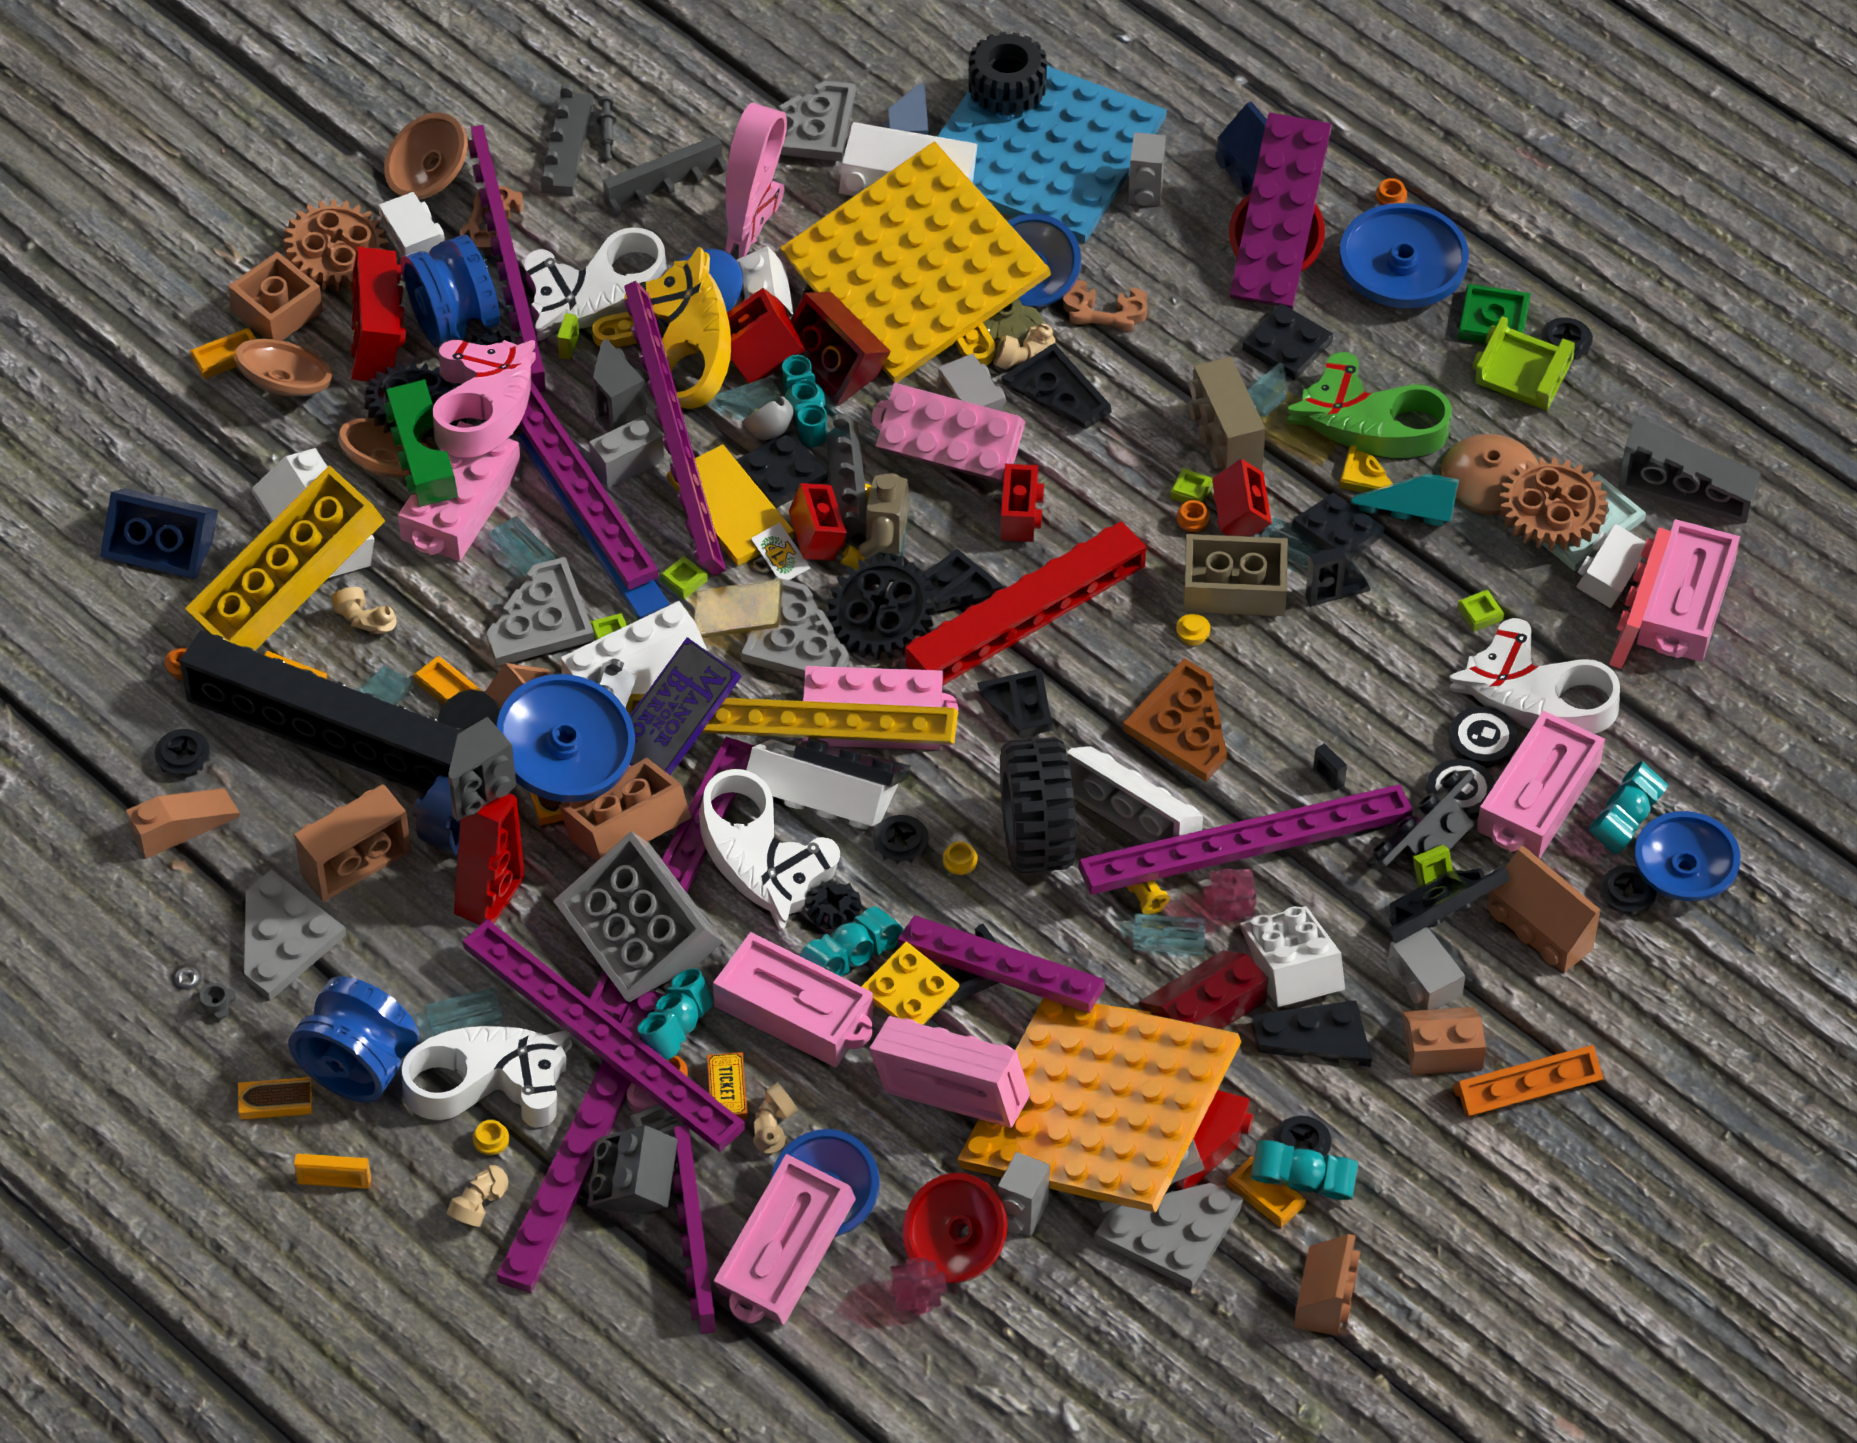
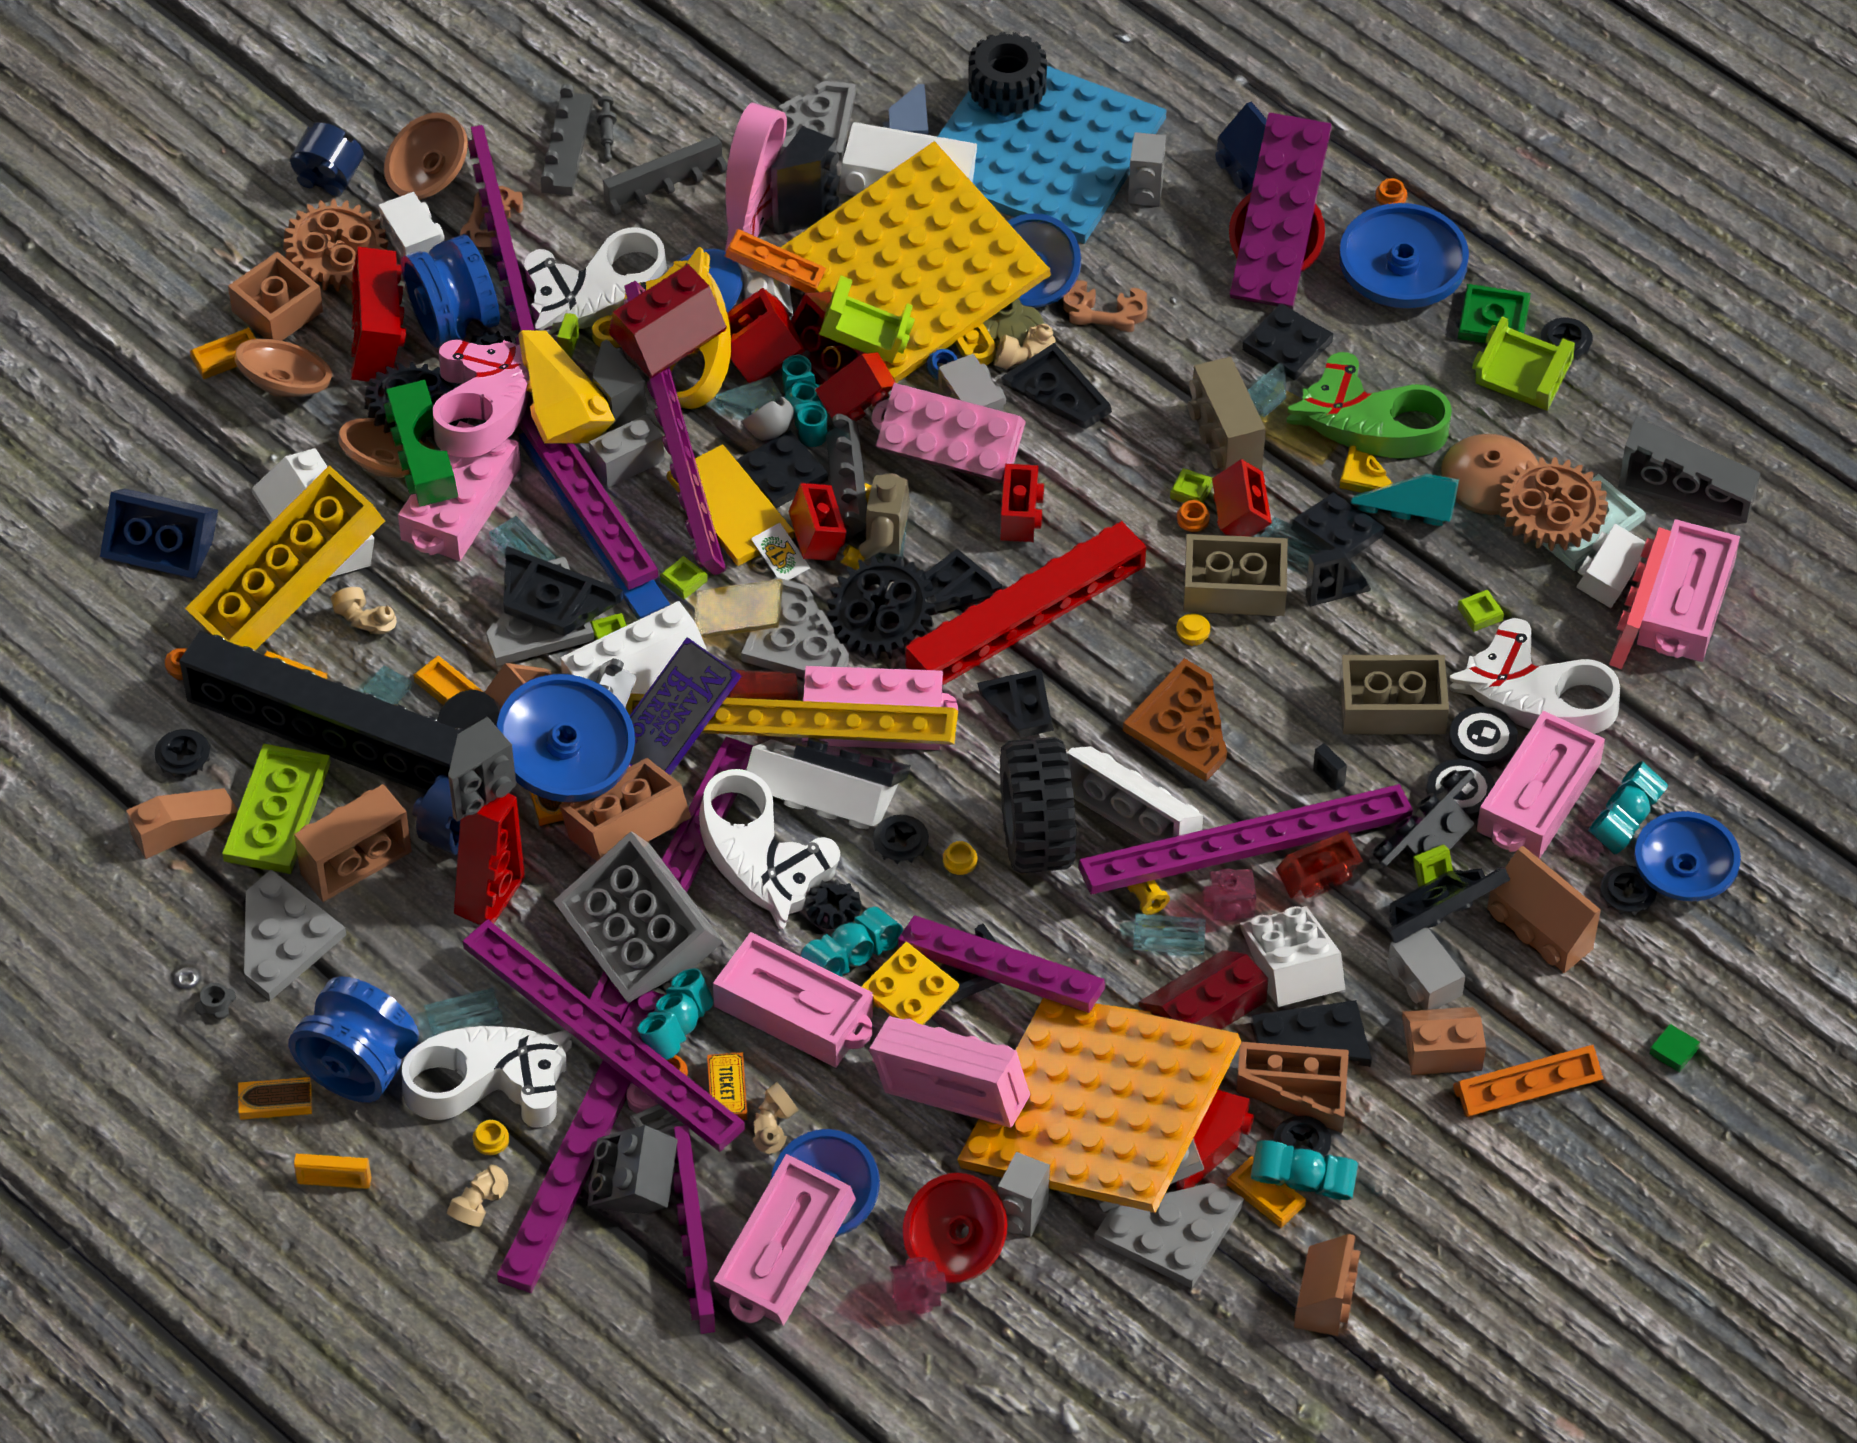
(276, 807): none -> lime plate
(326, 158): none -> dark blue brick
(553, 594): none -> black wing
(564, 398): none -> yellow wedge
(667, 321): none -> dark red slope
(765, 685): none -> clear red plant
(775, 262): none -> orange tile
(804, 181): none -> black slope
(856, 387): none -> red brick
(865, 325): none -> lime panel
(940, 356): none -> blue plate
(1296, 1079): none -> nougat wedge
(1319, 865): none -> clear red brick
(1394, 694): none -> dark tan brick
(1674, 1048): none -> green tile

